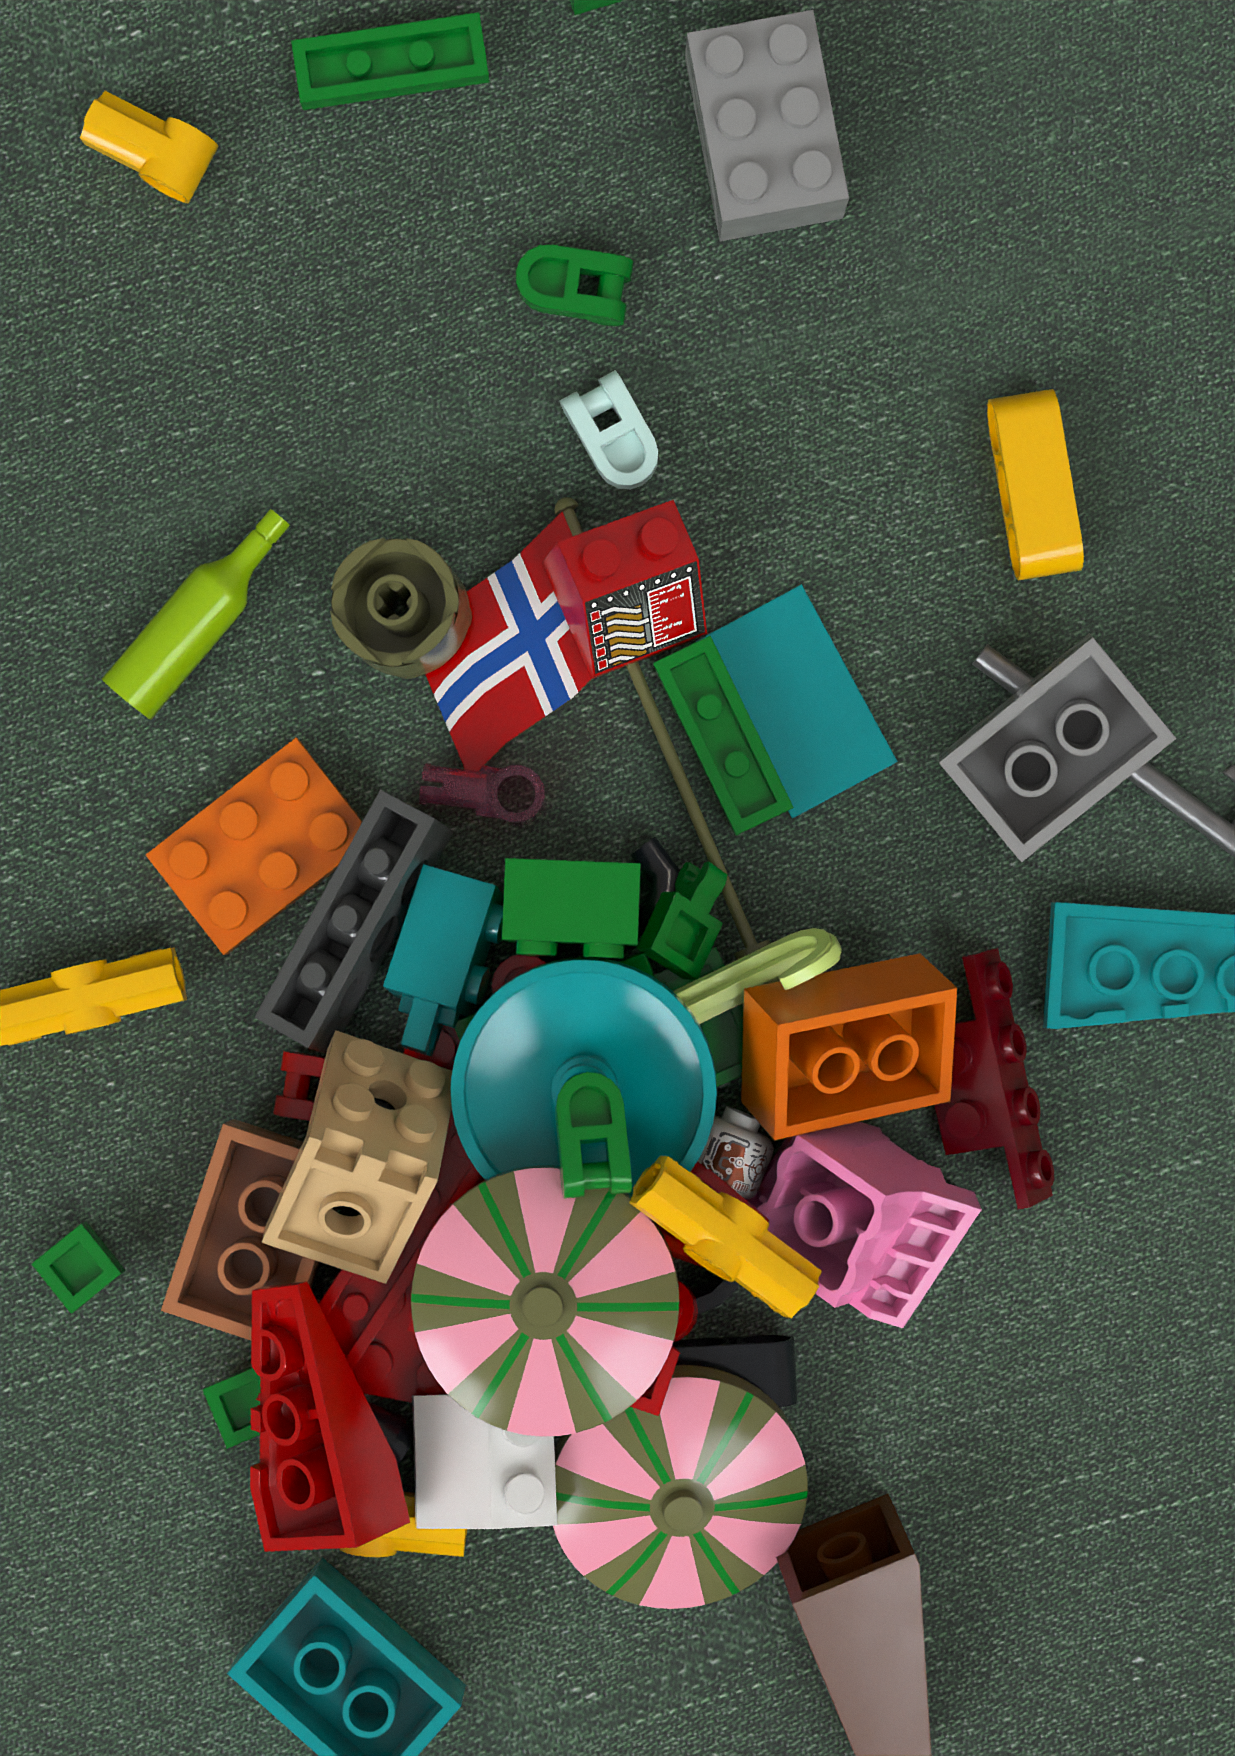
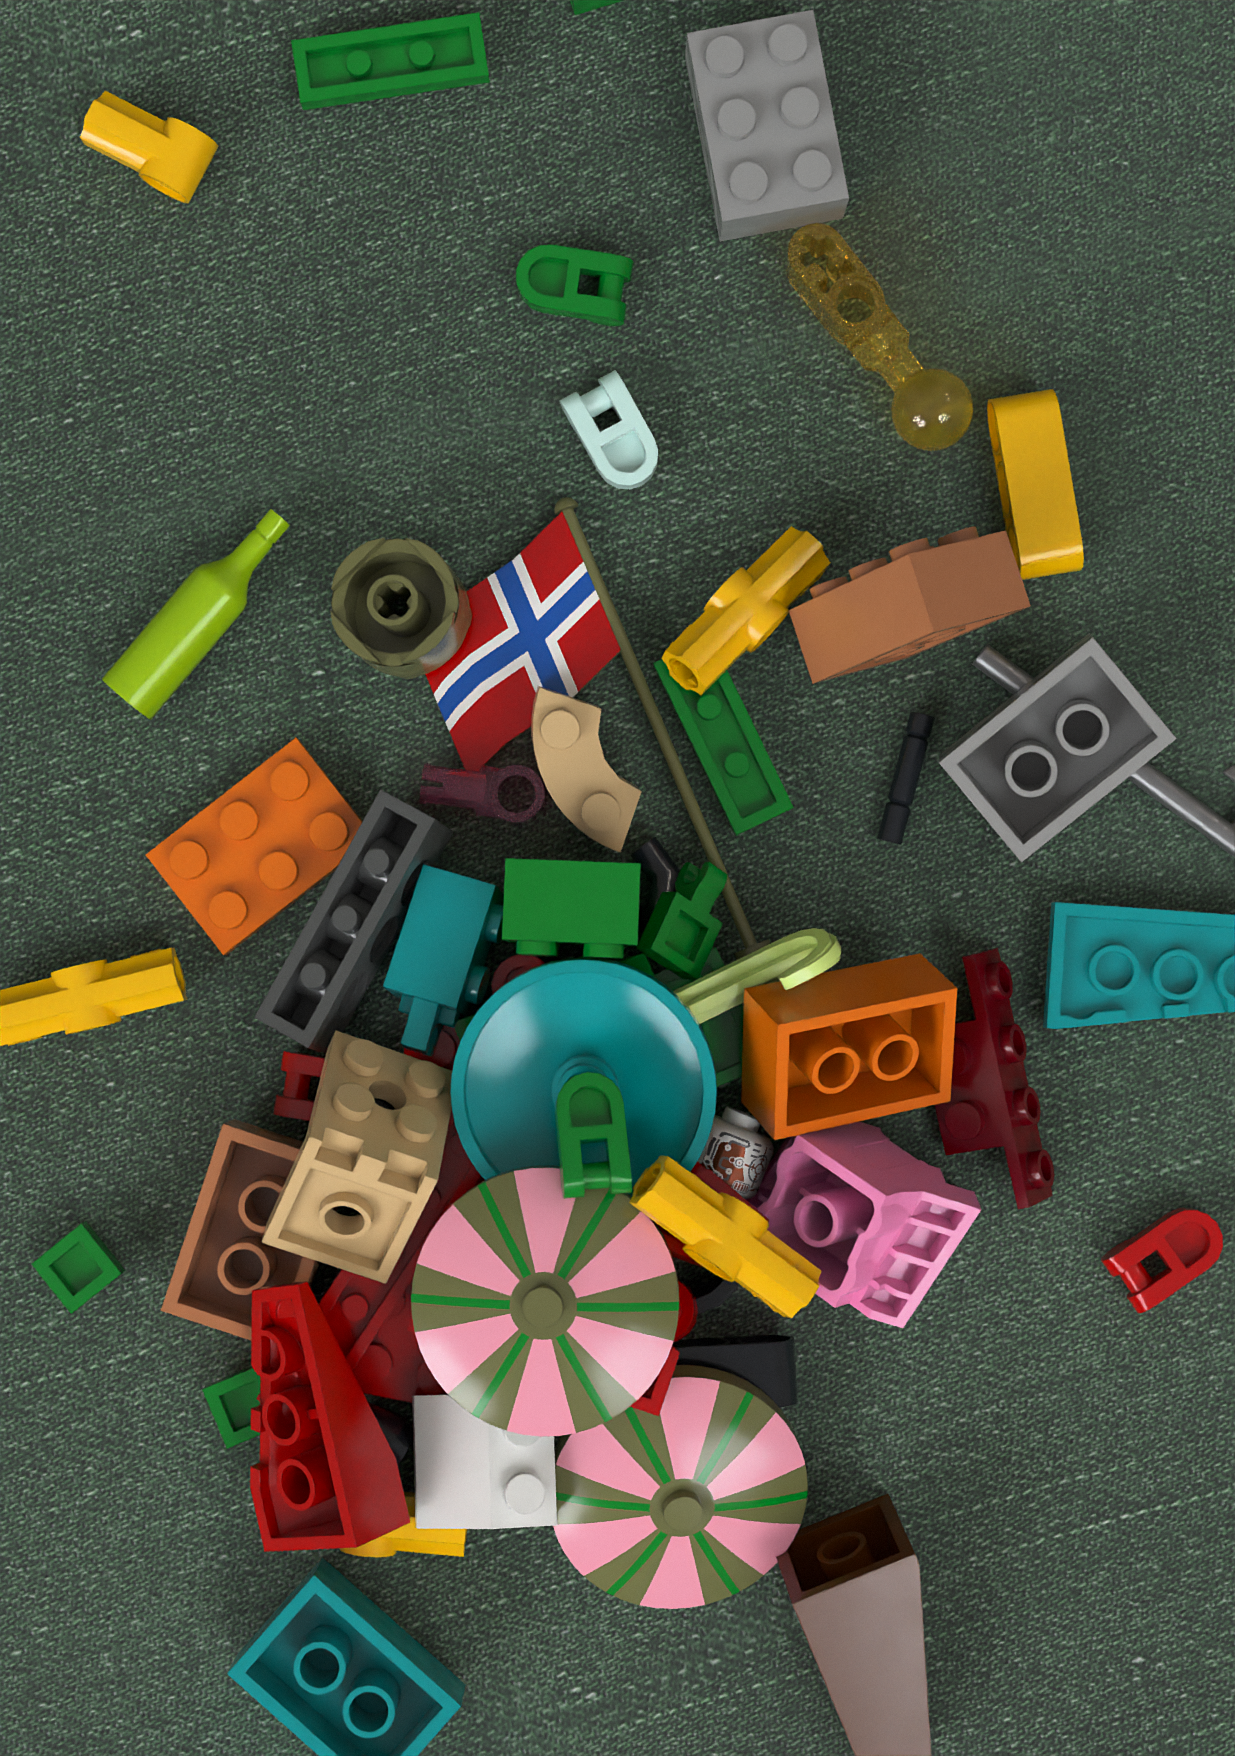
(575, 768): none -> tan brick
(629, 588): slope -> none
(745, 610): none -> yellow piece
(802, 700): teal window -> none
(905, 778): none -> black wheel
(908, 603): none -> nougat brick
(929, 404): none -> clear yellow beam
(1184, 1241): none -> red plate

